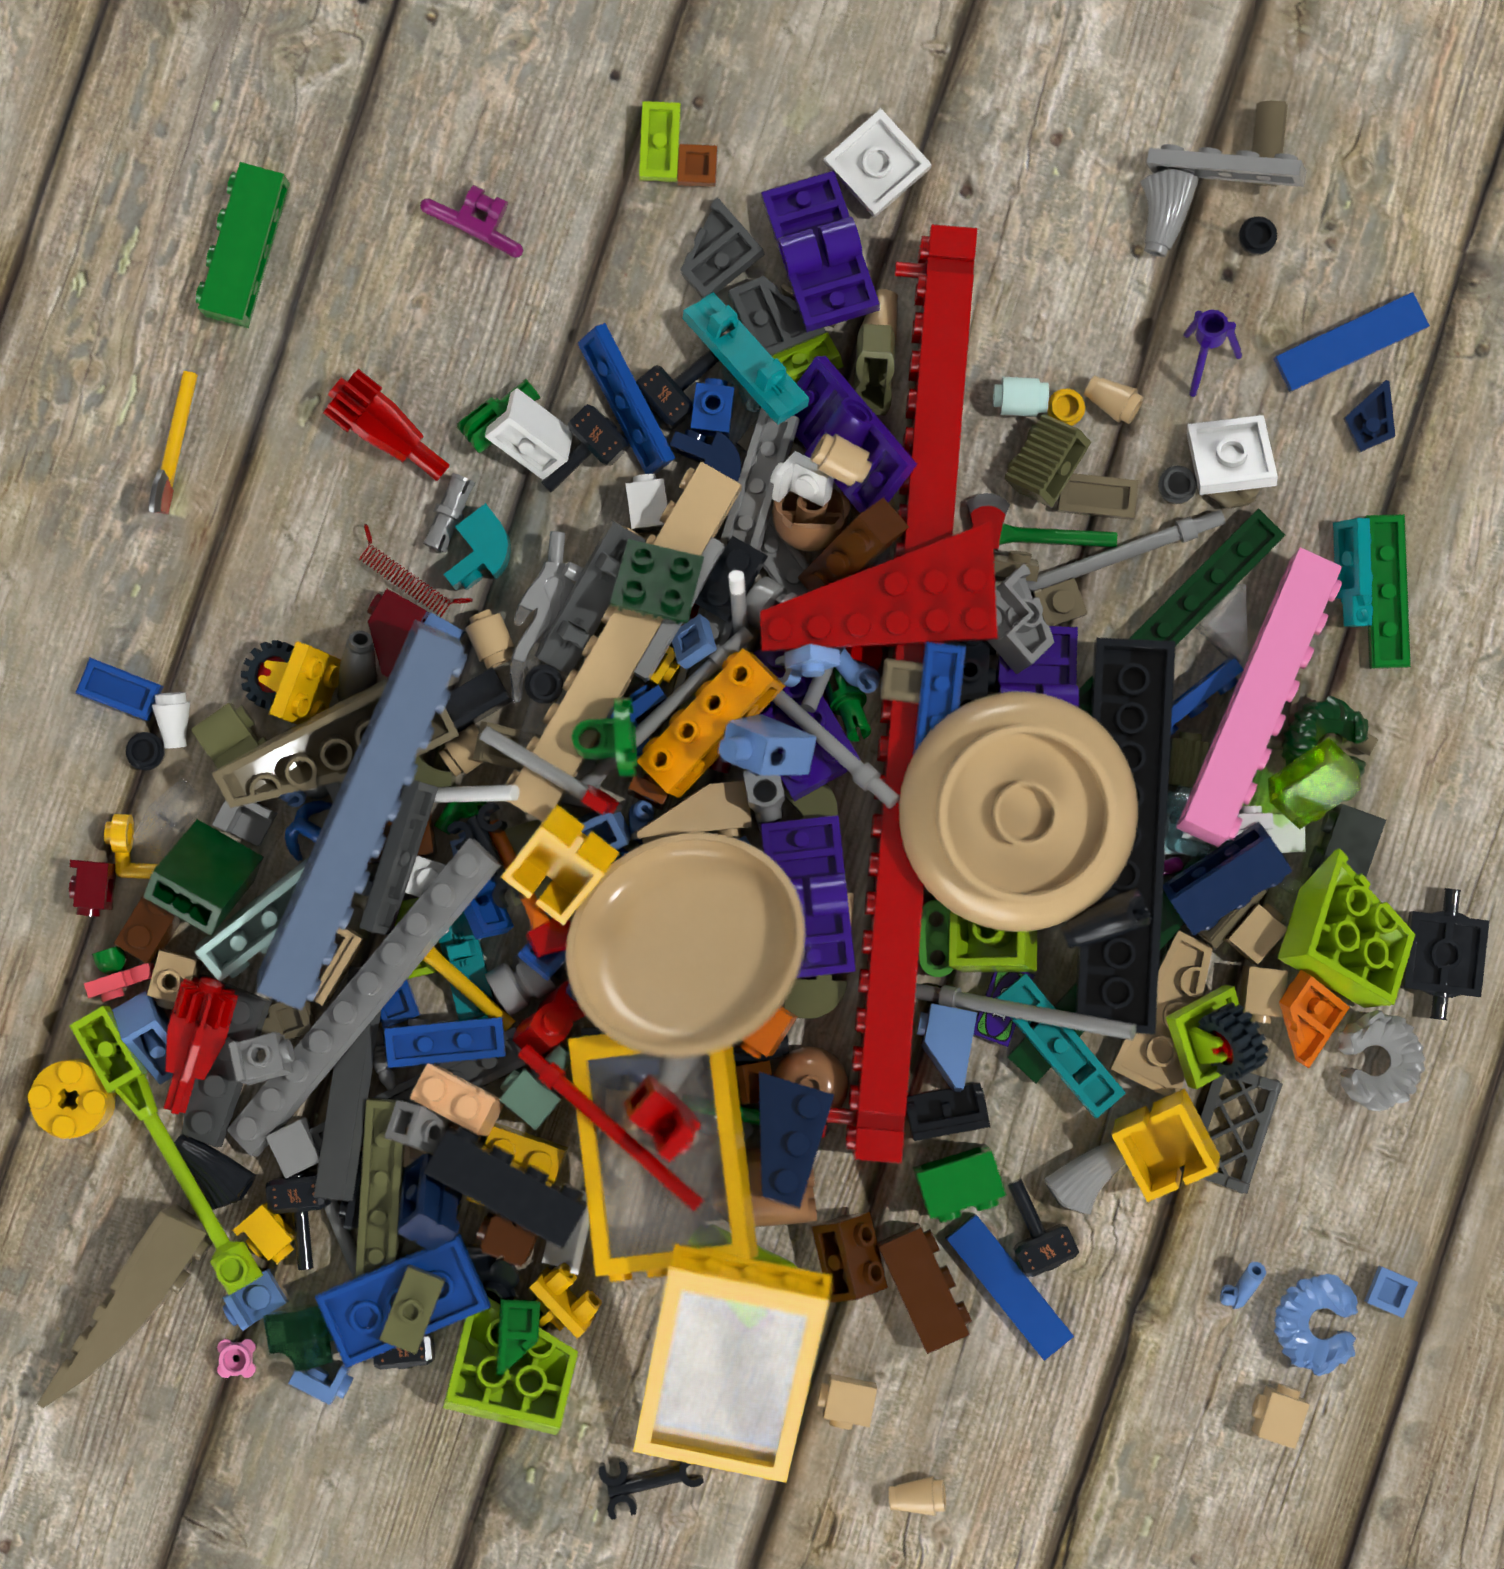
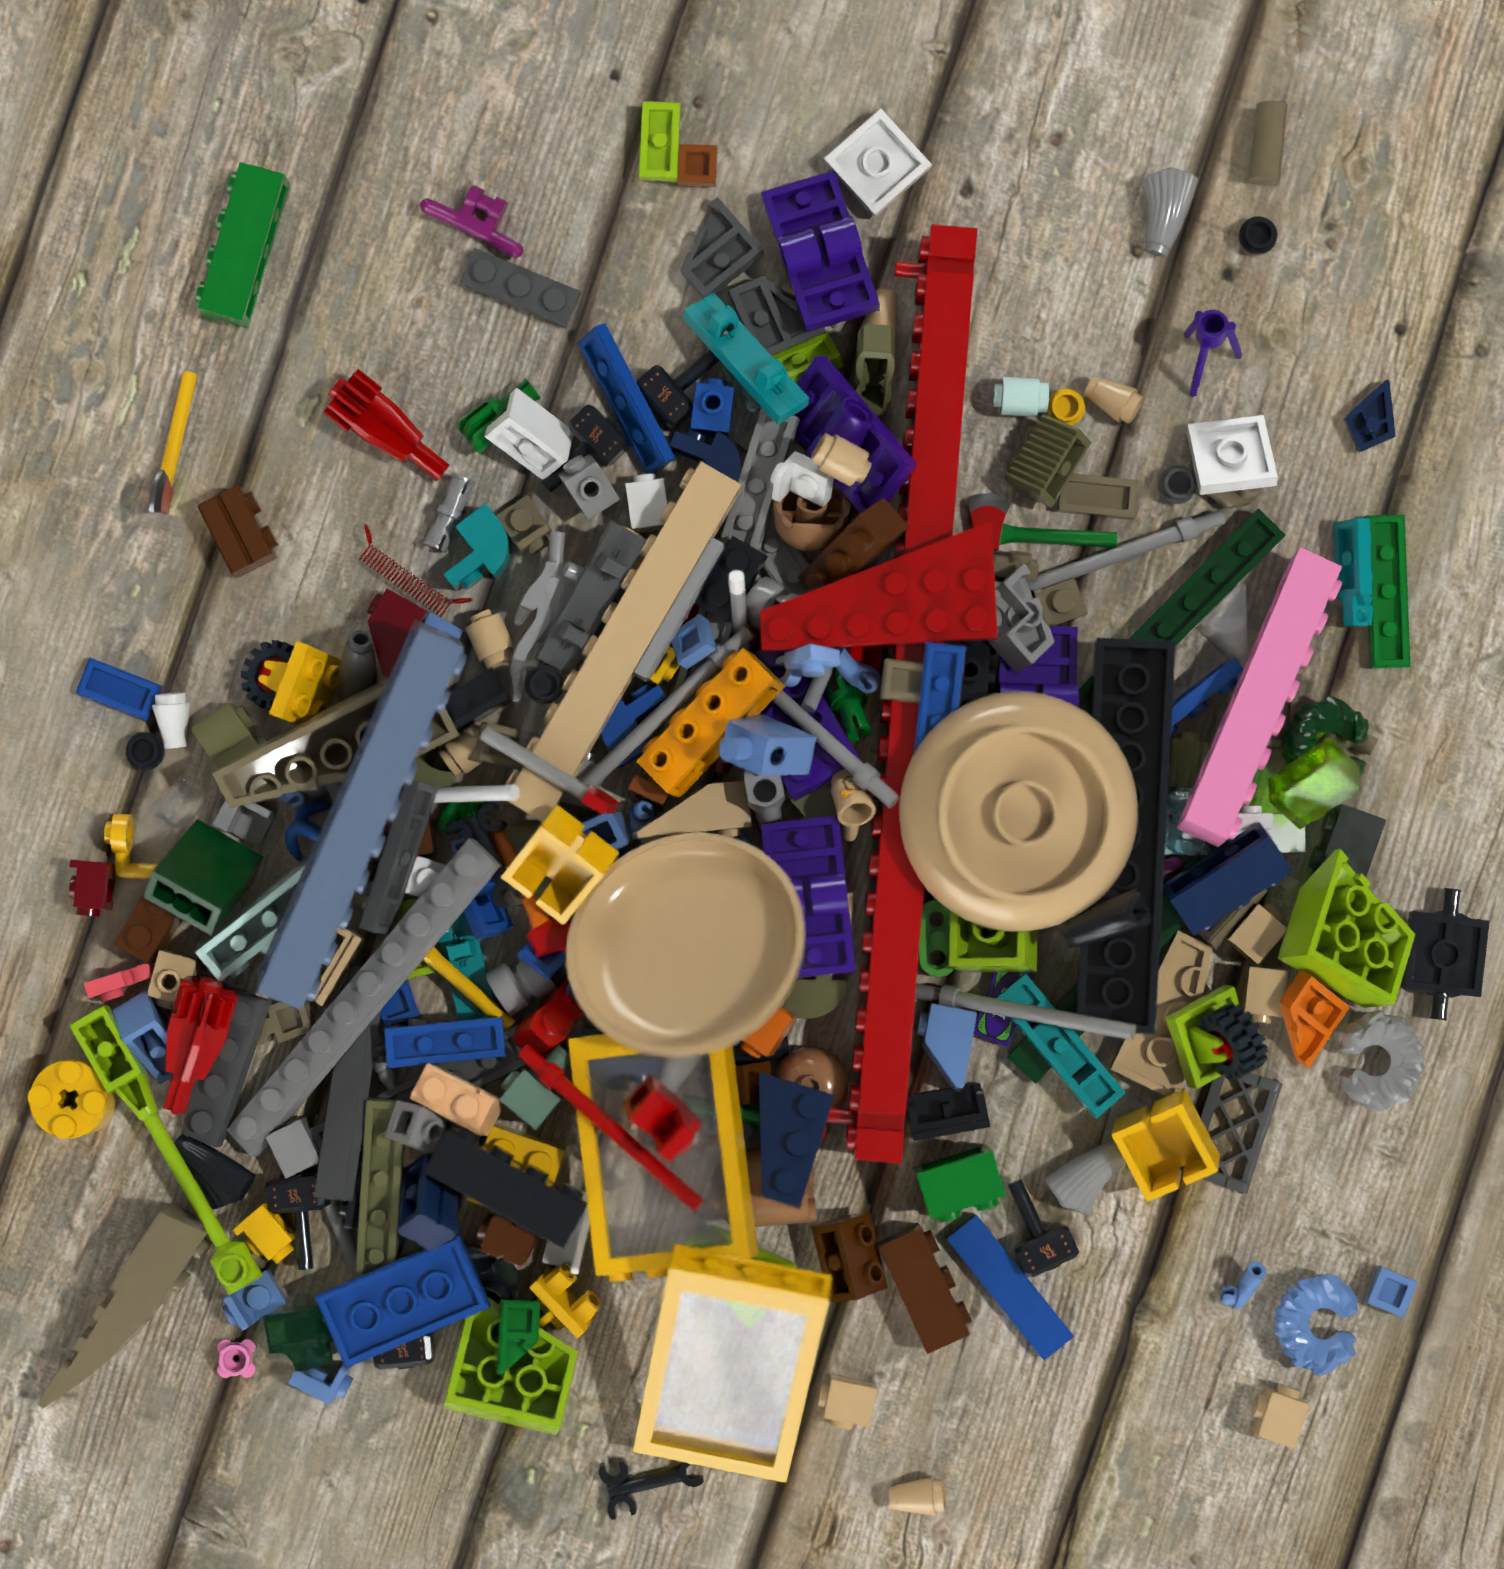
(110, 960): green hinge -> none
(238, 531): none -> reddish brown brick
(276, 1064): light grey brick -> none
(412, 1309): olive plate -> none
(520, 288): none -> dark grey plate
(525, 526): none -> dark tan bracket
(588, 485): none -> light grey brick
(617, 738): green tile -> none
(657, 581): dark green hinge -> none
(852, 804): none -> tan piece
(1242, 167): light grey plate -> none
(1351, 342): blue tile -> none

